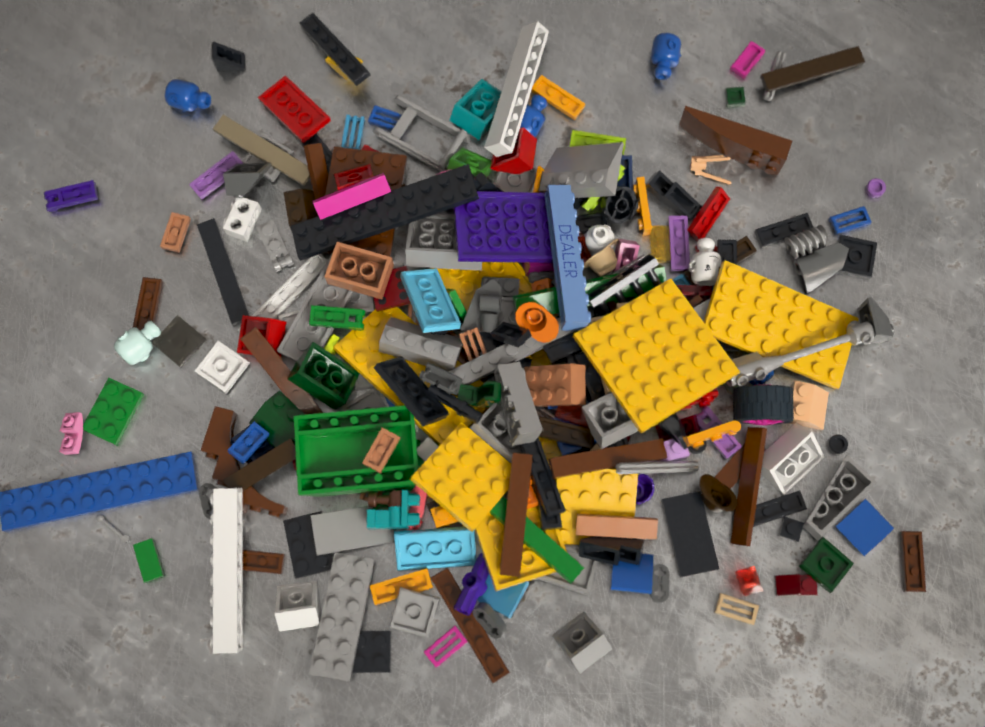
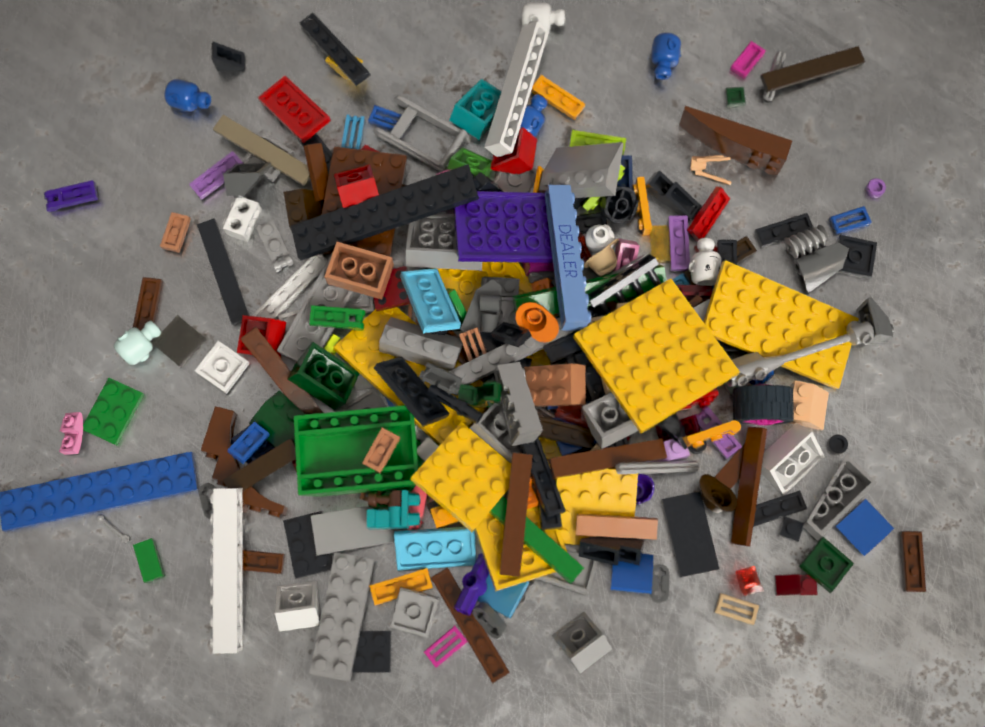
(351, 196): dark pink tile -> none
(543, 14): none -> white piece

